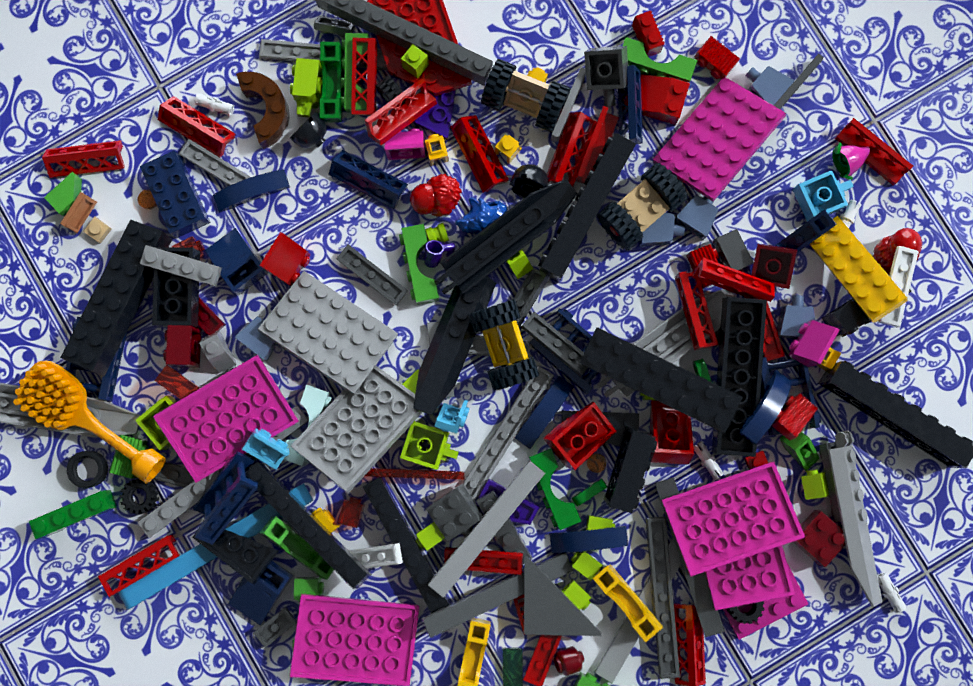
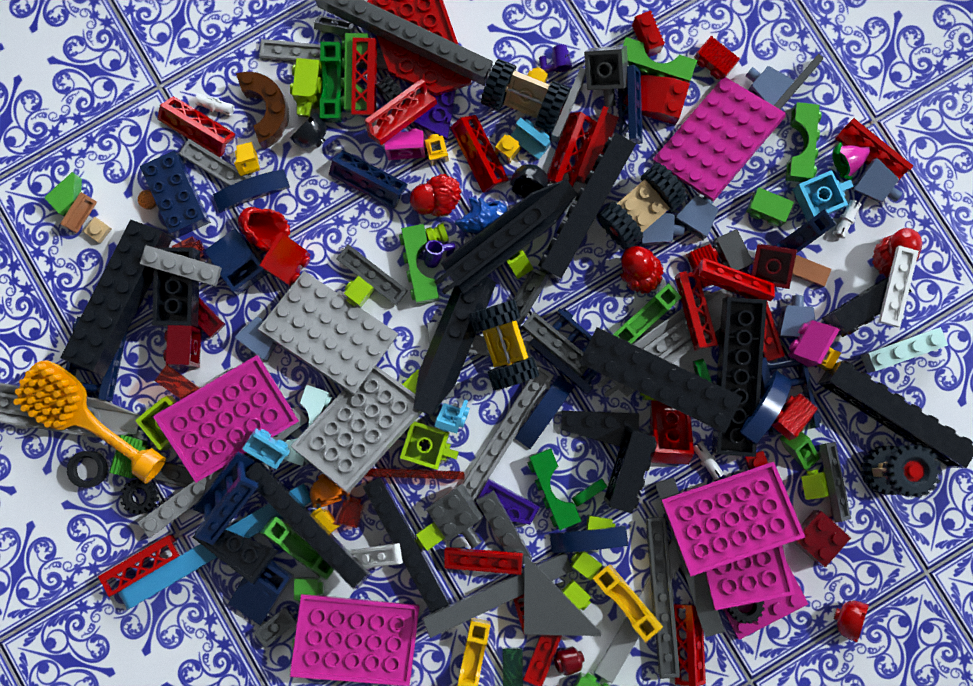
(73, 513): green arch -> none
(80, 152): red fence -> none
(217, 352): light grey slope -> none
(246, 159): none -> yellow window
(262, 226): none -> red hair
(325, 492): none -> orange cylinder
(358, 291): none -> lime brick
(415, 61): lime brick -> none
(486, 529): light grey tile -> none
(530, 139): none -> medium azure bracket
(560, 58): none -> dark purple piece
(580, 436): red slope -> none
(596, 463): clear orange tile -> none
(641, 269): none -> red hair
(648, 314): none -> bright green arch
(769, 207): none -> bright green brick
(805, 120): none -> bright green arch
(811, 271): none -> nougat tile
(851, 619): none -> red cylinder
(854, 516): light grey hinge -> none
(858, 272): yellow plate -> none
(877, 183): none -> sand blue torso
(891, 592): white pin -> none
(901, 470): none -> black plate
(904, 350): none -> light aqua arch

